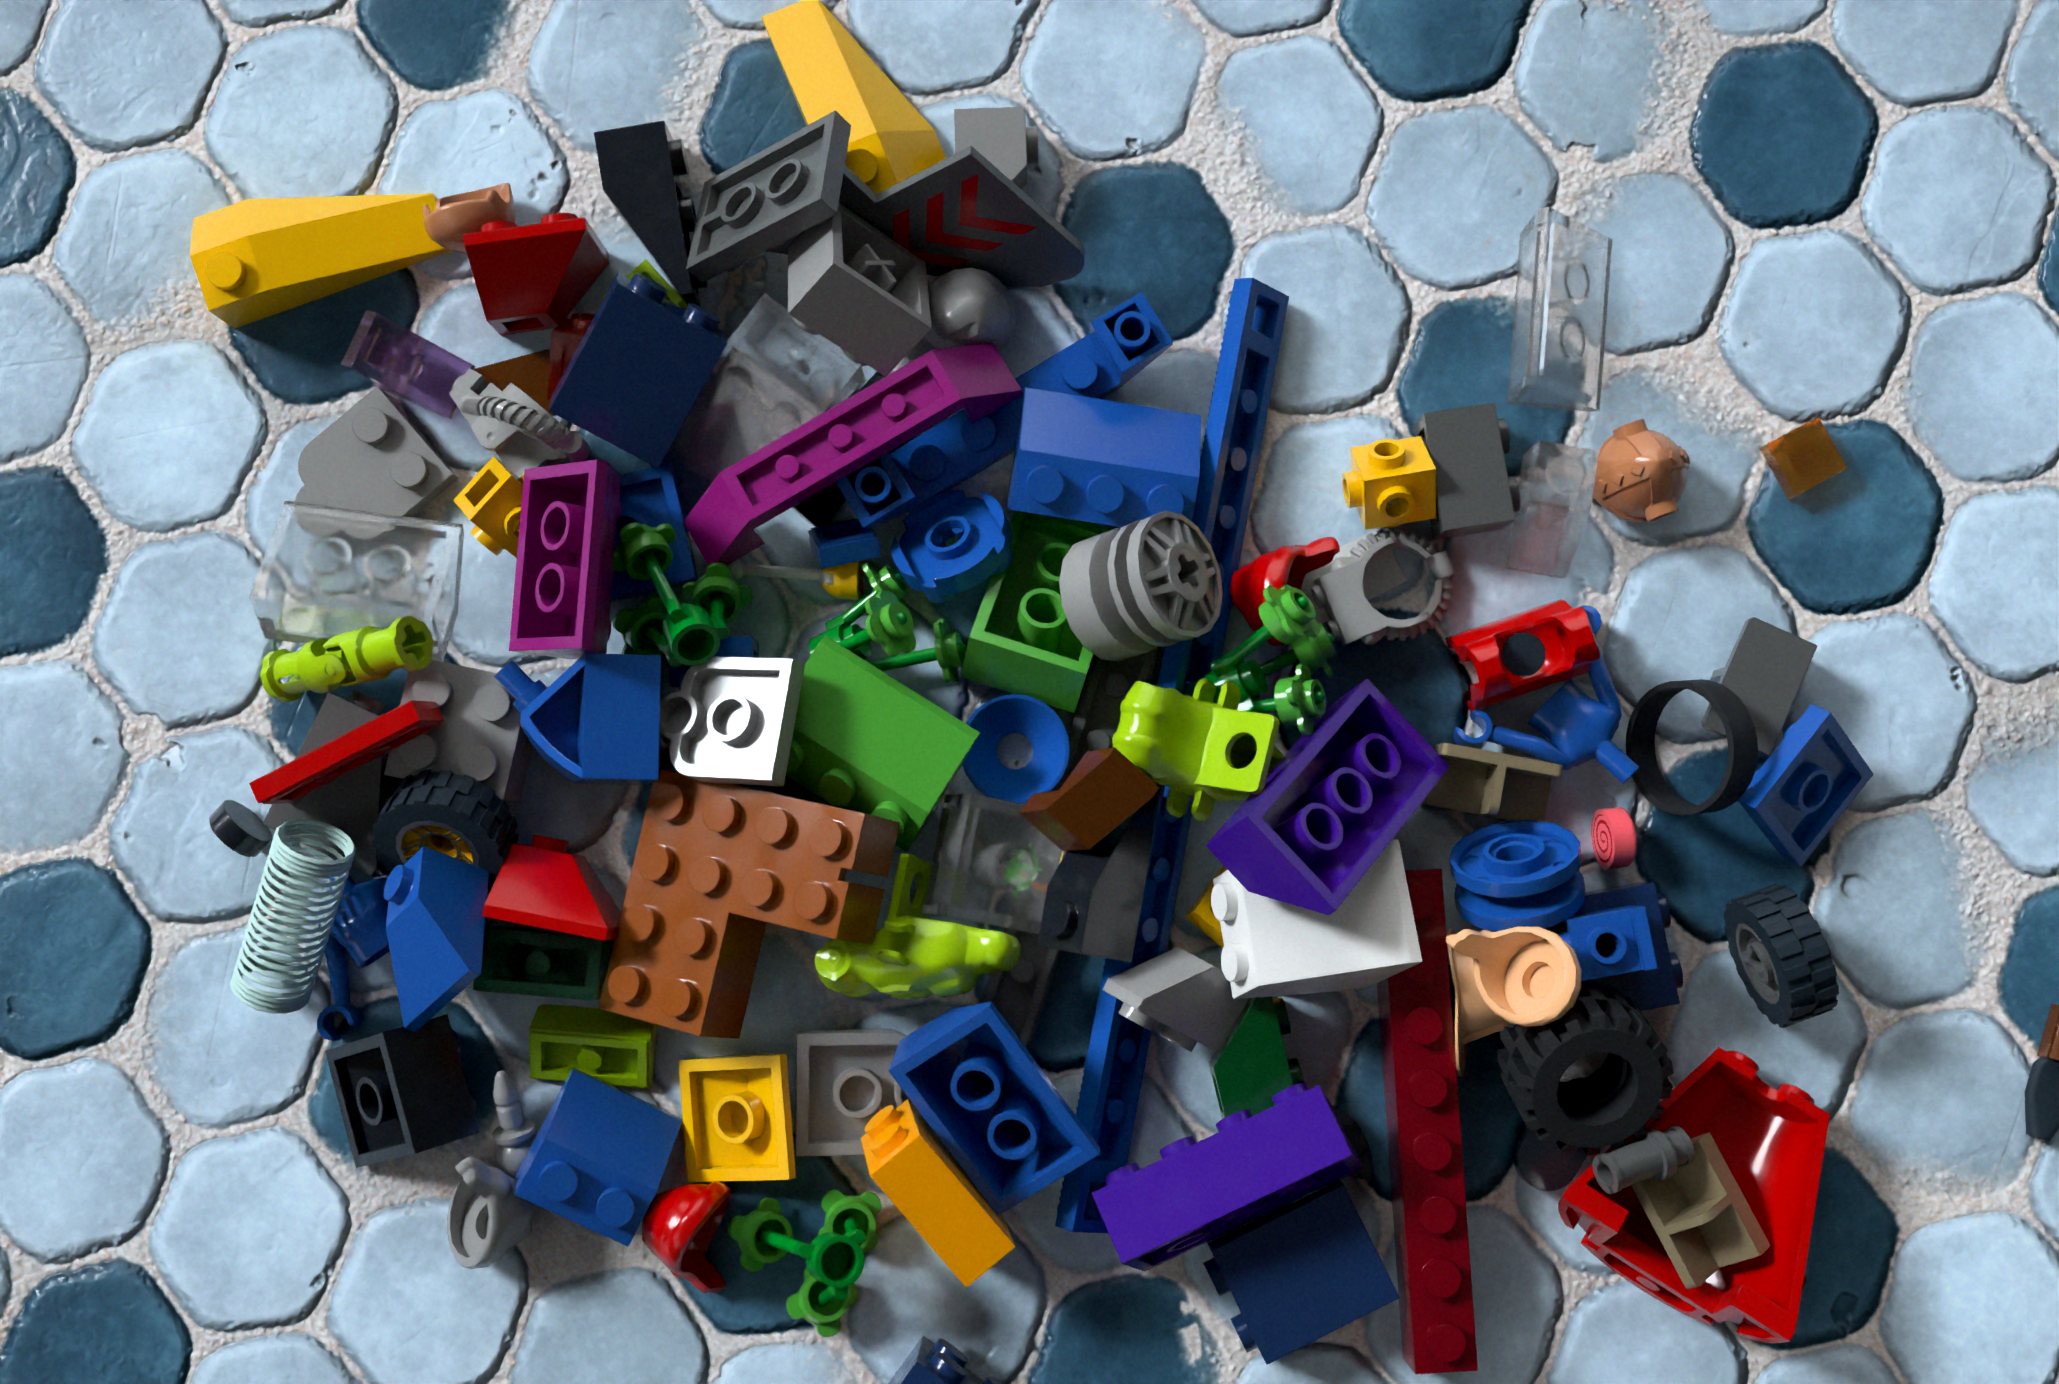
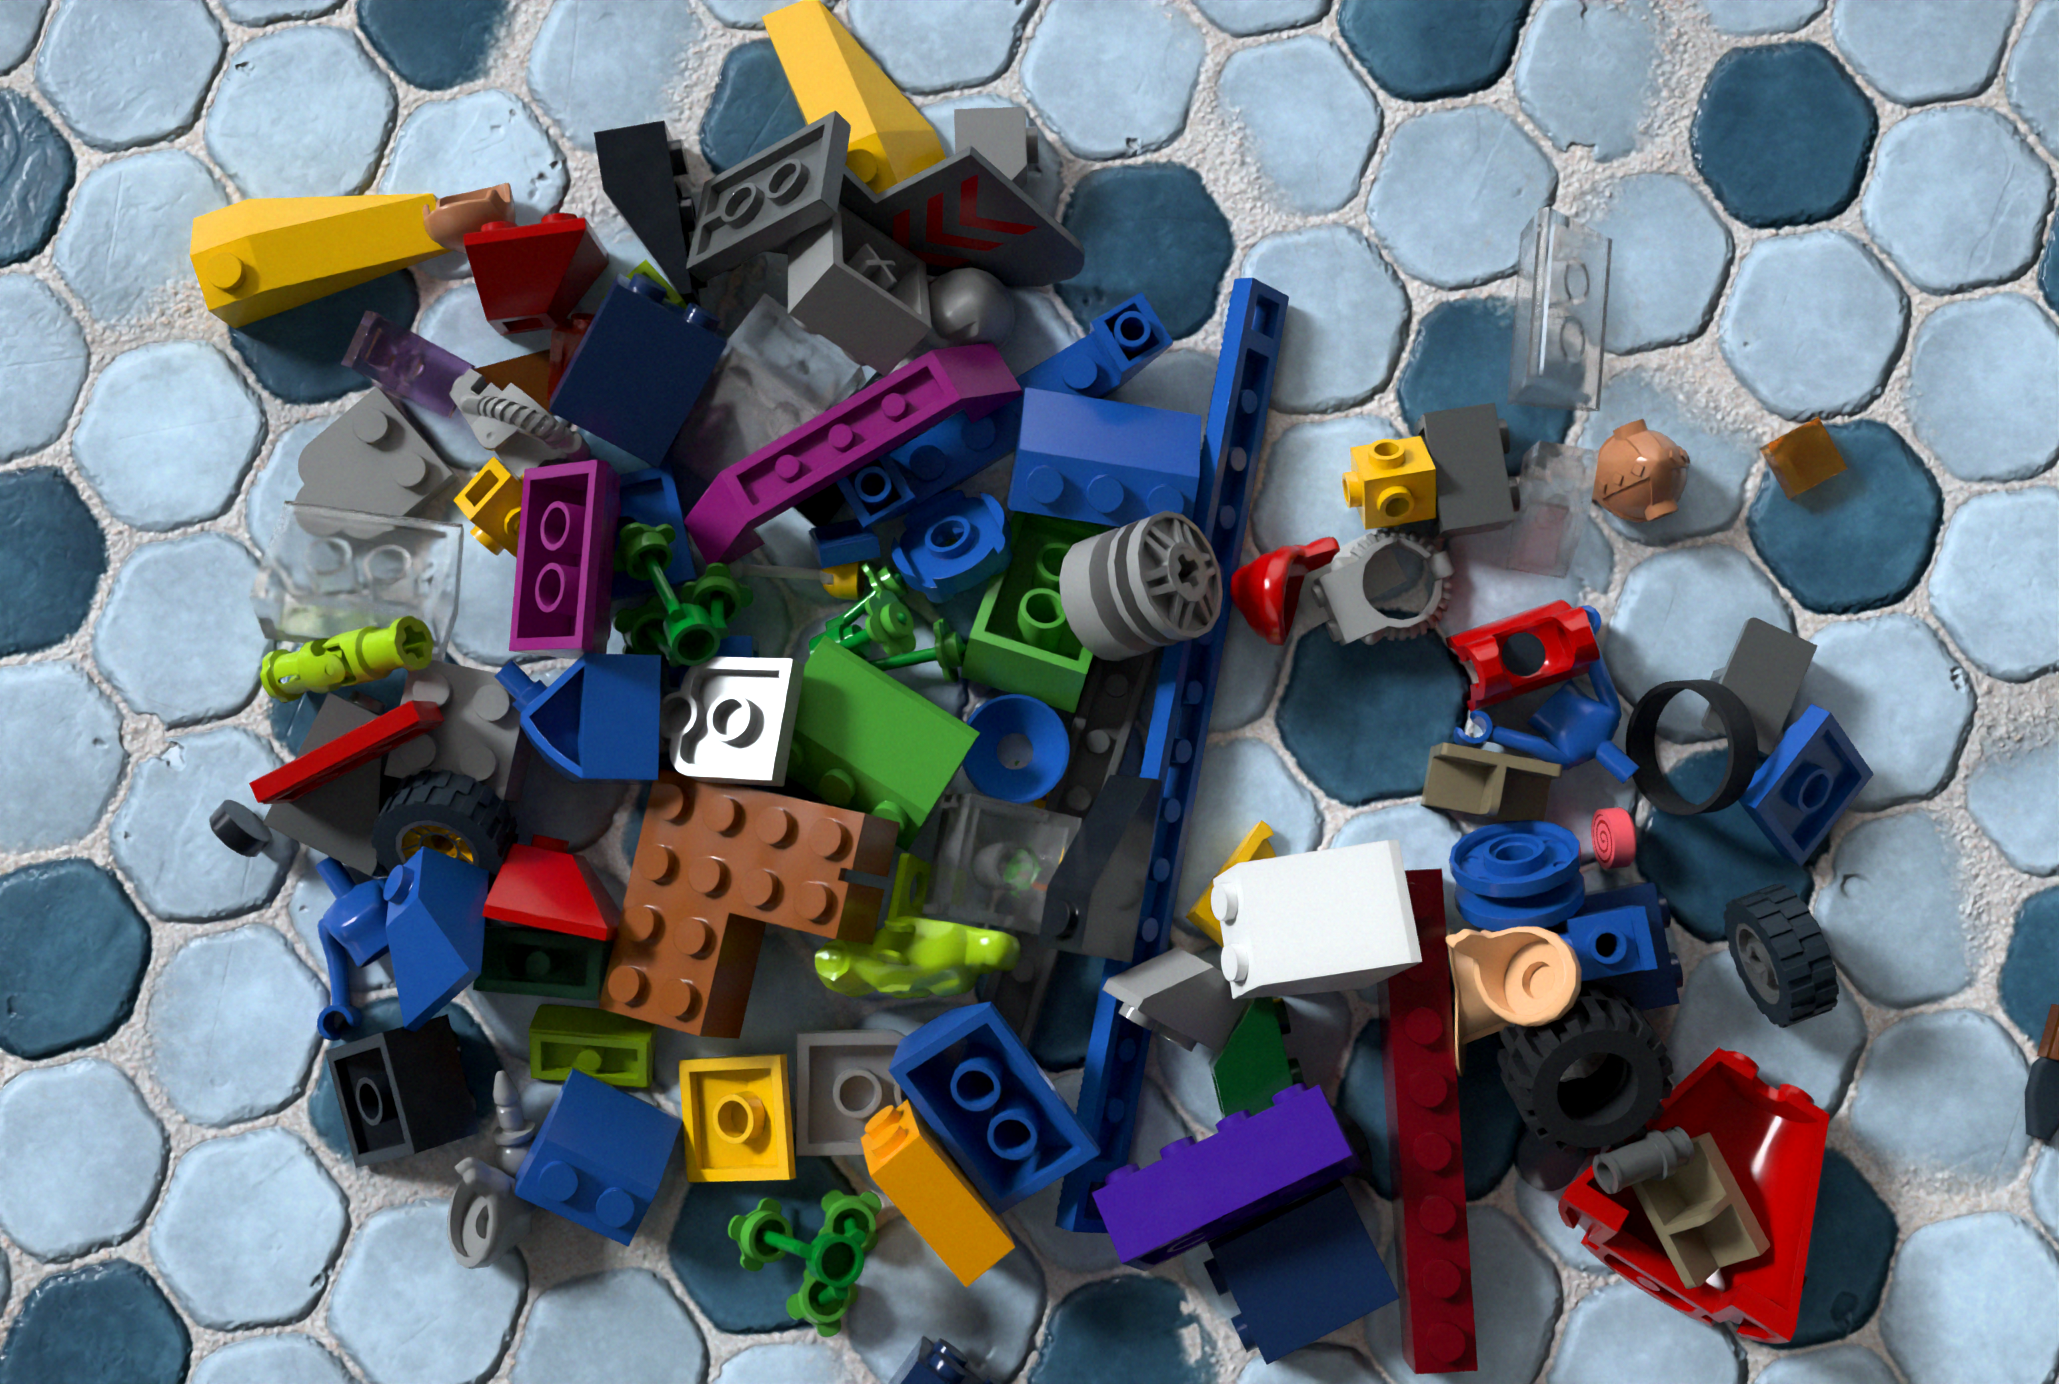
(303, 869): light aqua piece -> none
(681, 1229): red hat -> none
(1091, 802): reddish brown slope -> none
(1197, 744): lime piece -> none
(1297, 699): bright green plant -> none
(1330, 804): dark purple slope -> none

